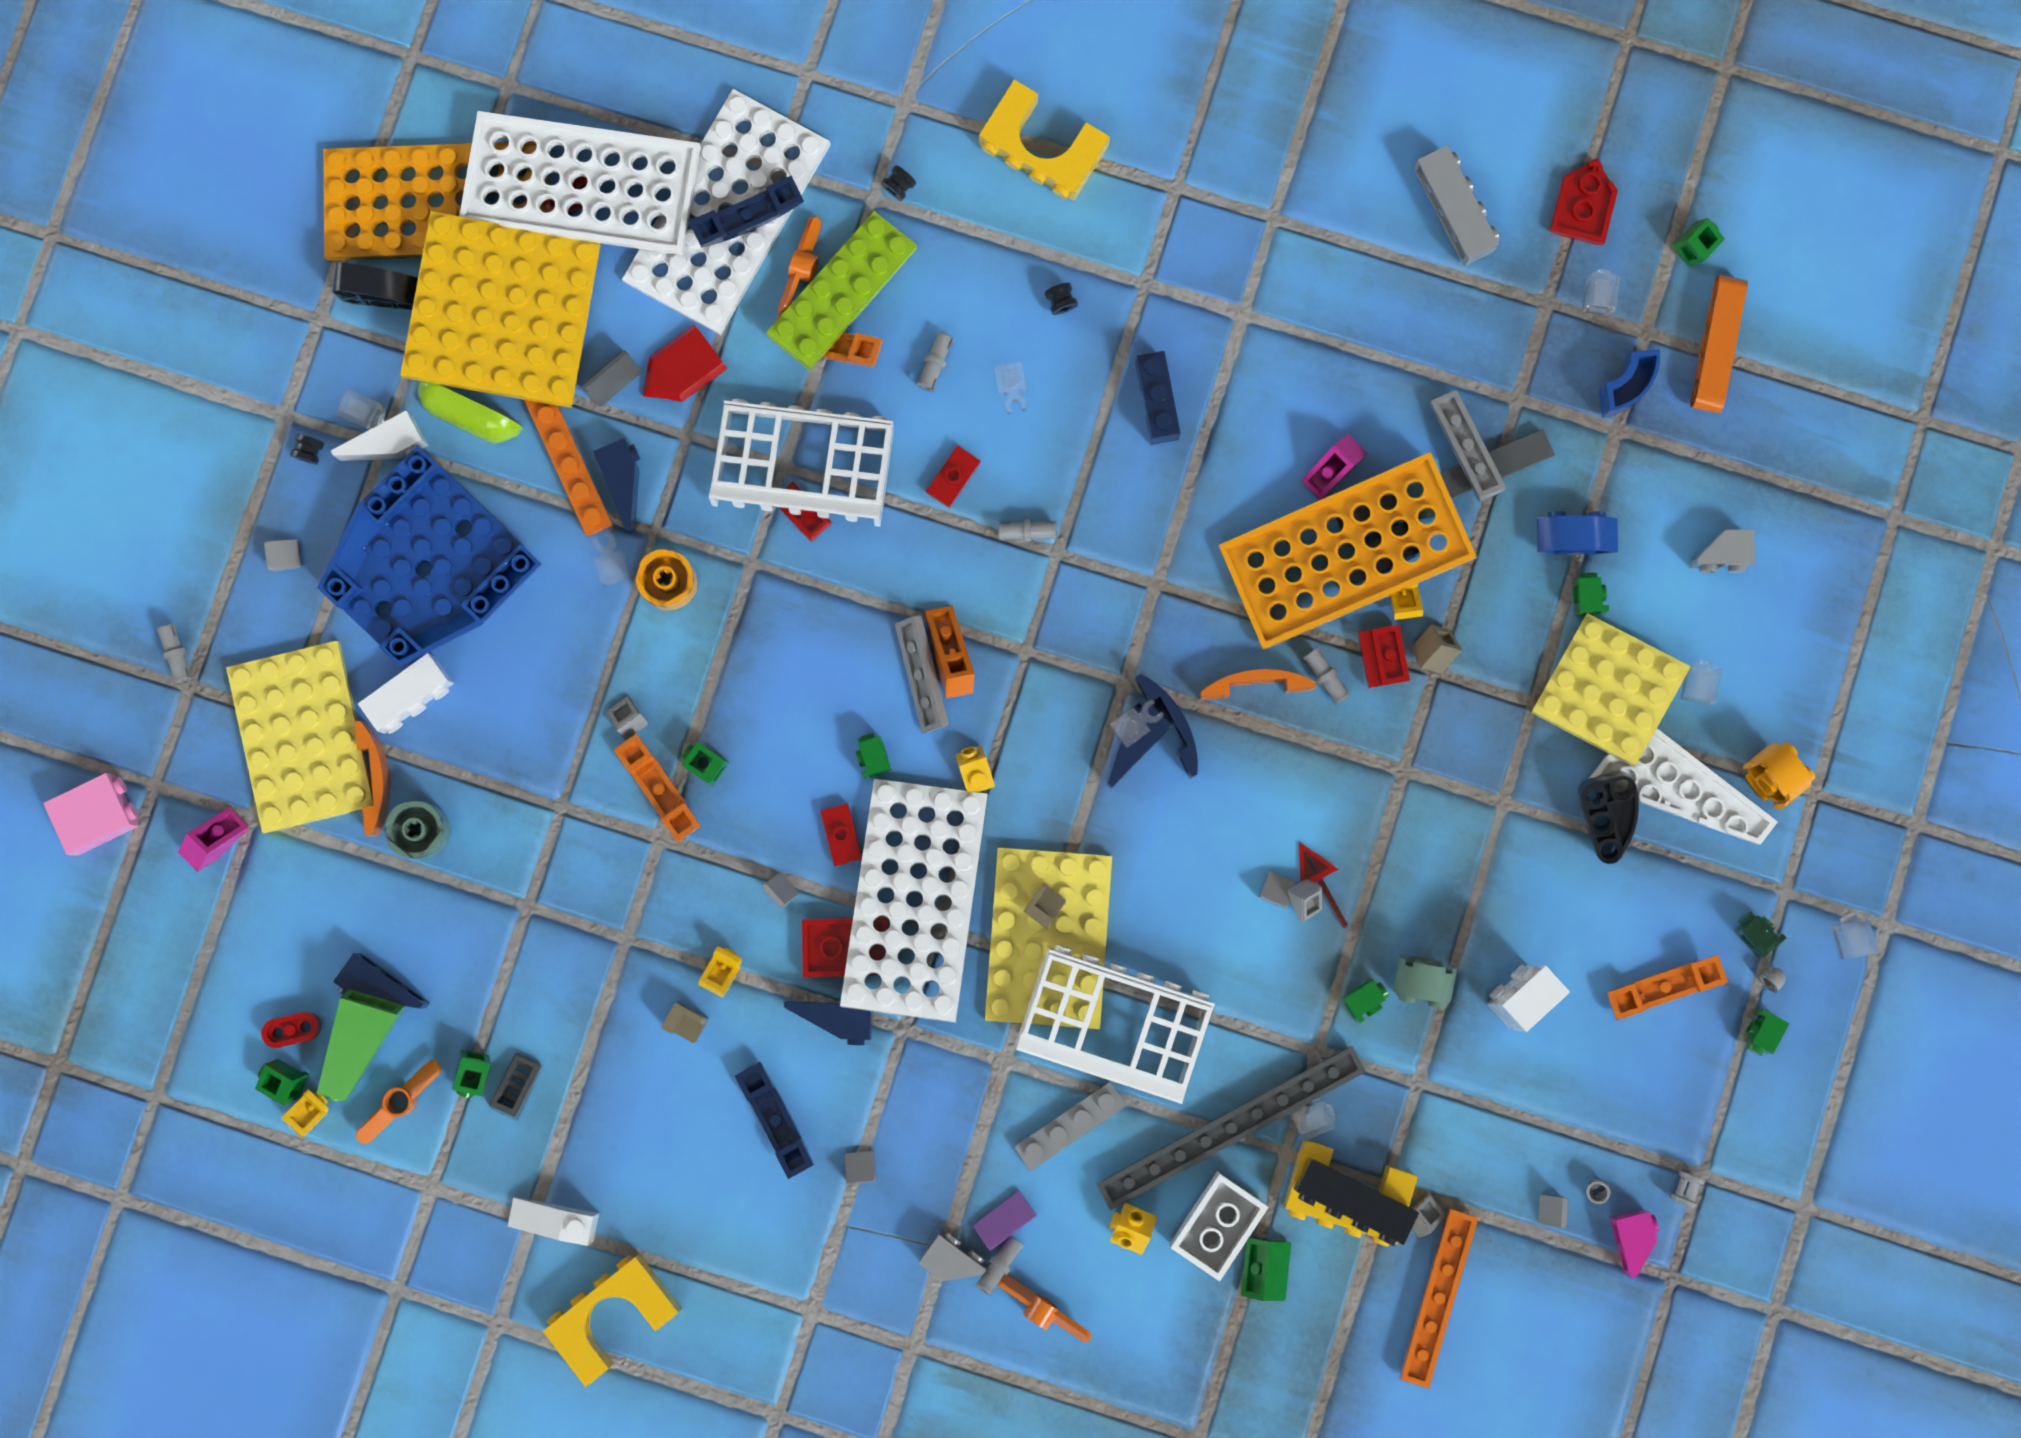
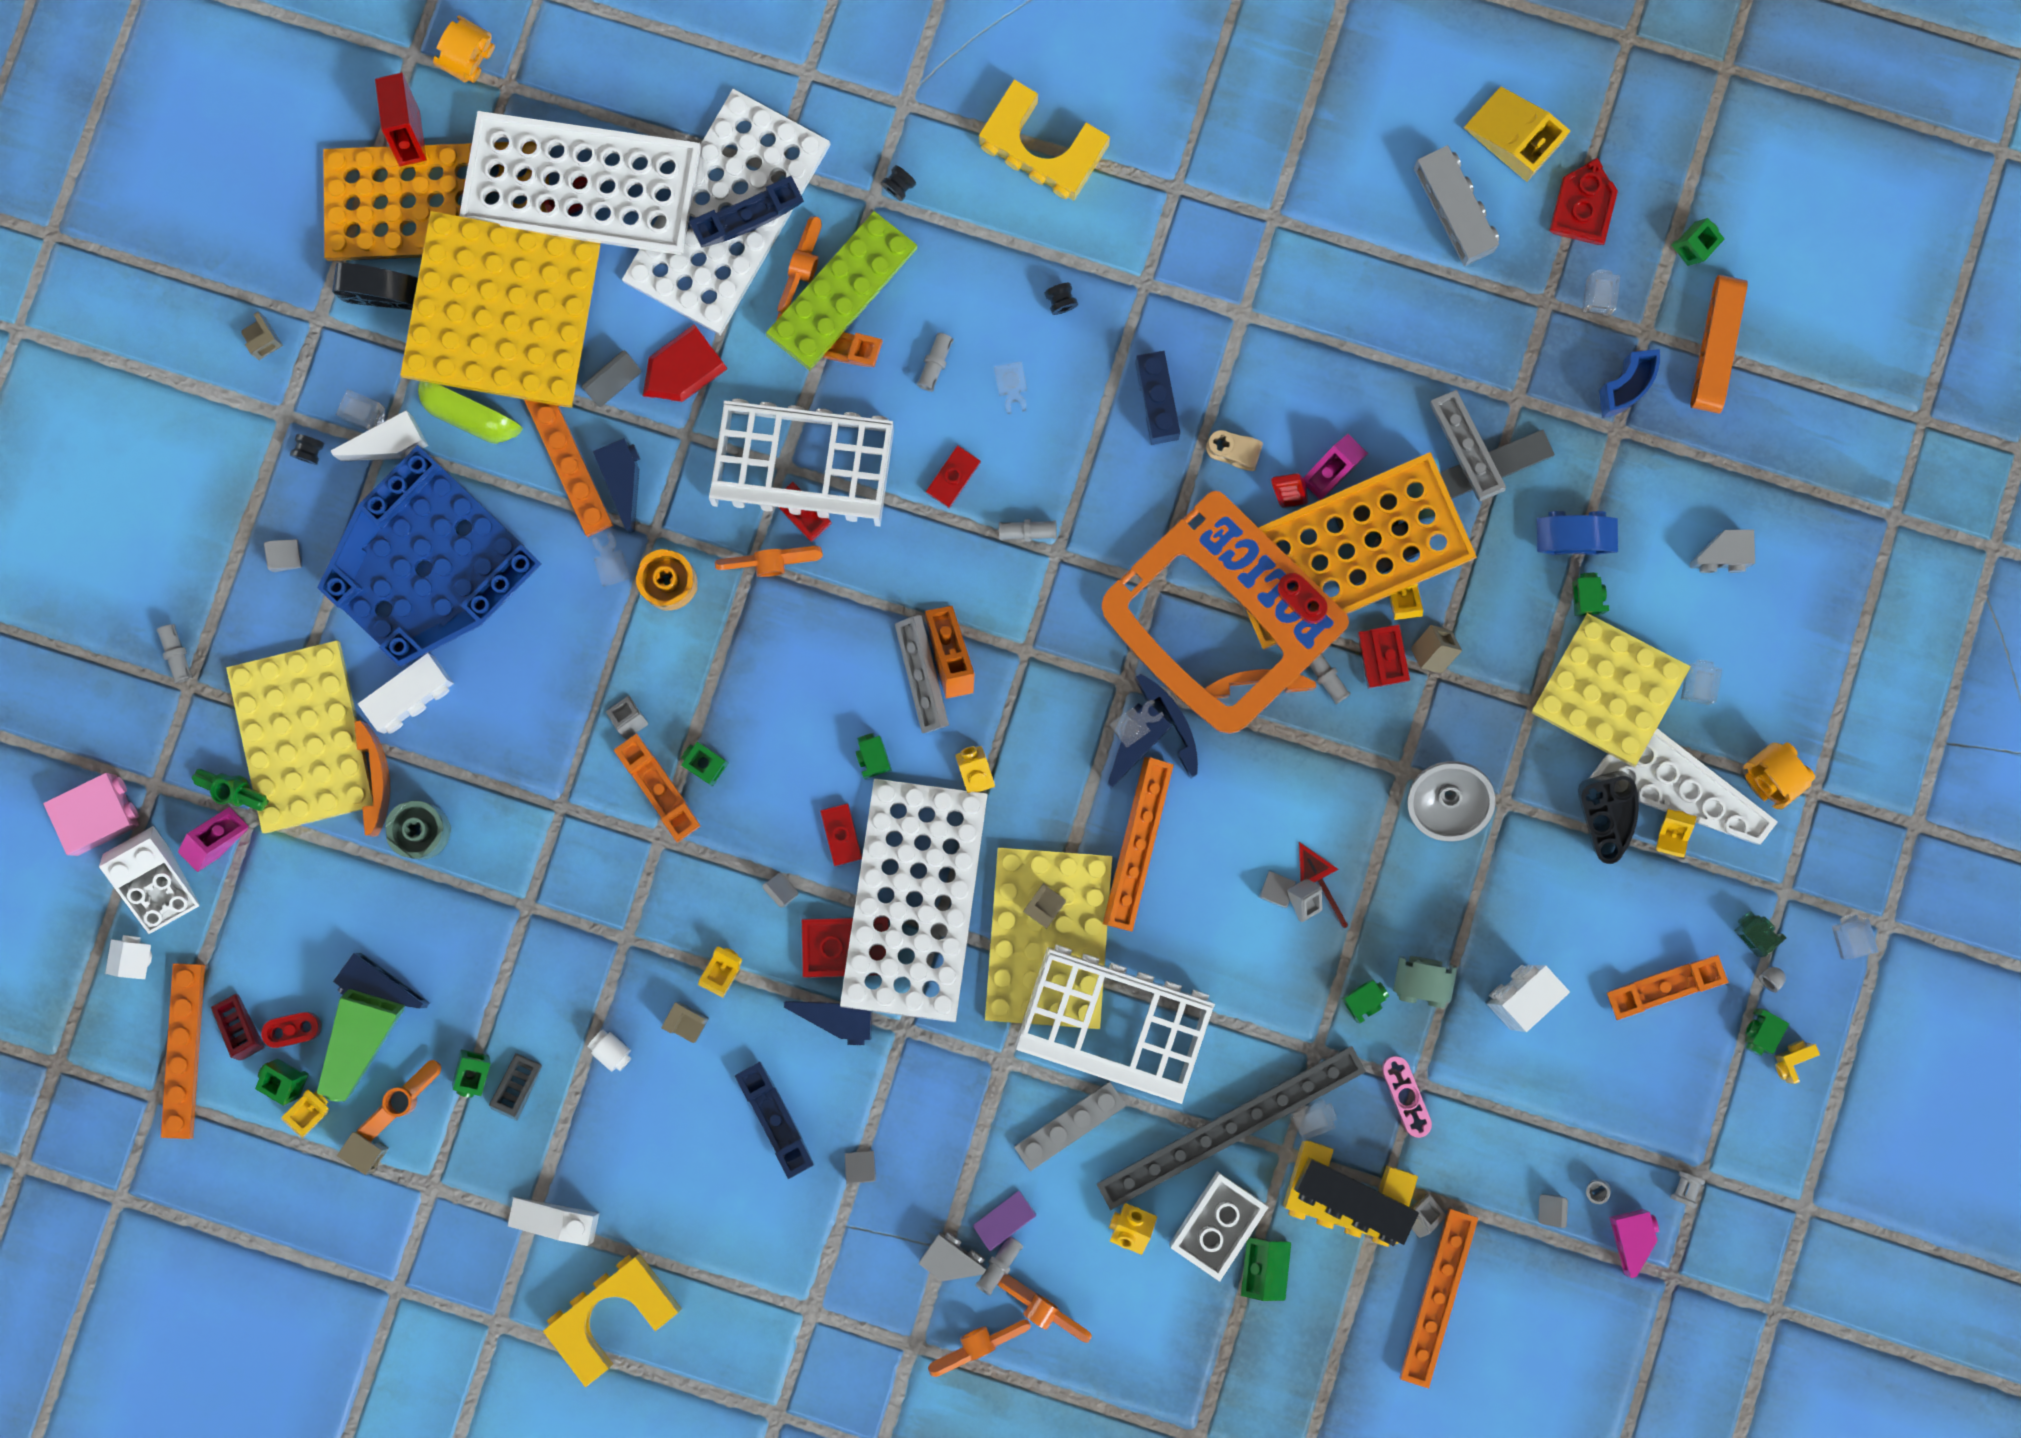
(128, 958): none -> white brick
(149, 879): none -> white slope
(182, 1051): none -> orange plate
(230, 789): none -> green axle
(251, 1034): none -> dark red slope
(261, 337): none -> dark tan panel
(362, 1153): none -> dark tan panel
(400, 119): none -> red brick
(463, 49): none -> light orange brick
(610, 1051): none -> white brick
(771, 561): none -> orange piece
(976, 1345): none -> orange piece
(1138, 844): none -> orange plate
(1238, 450): none -> tan piece
(1249, 569): none -> orange door
(1290, 490): none -> red slope
(1302, 597): none -> red plate
(1408, 1119): none -> bright pink beam
(1454, 815): none -> light grey dish
(1517, 132): none -> yellow slope
(1675, 832): none -> yellow bracket
(1796, 1053): none -> yellow bracket

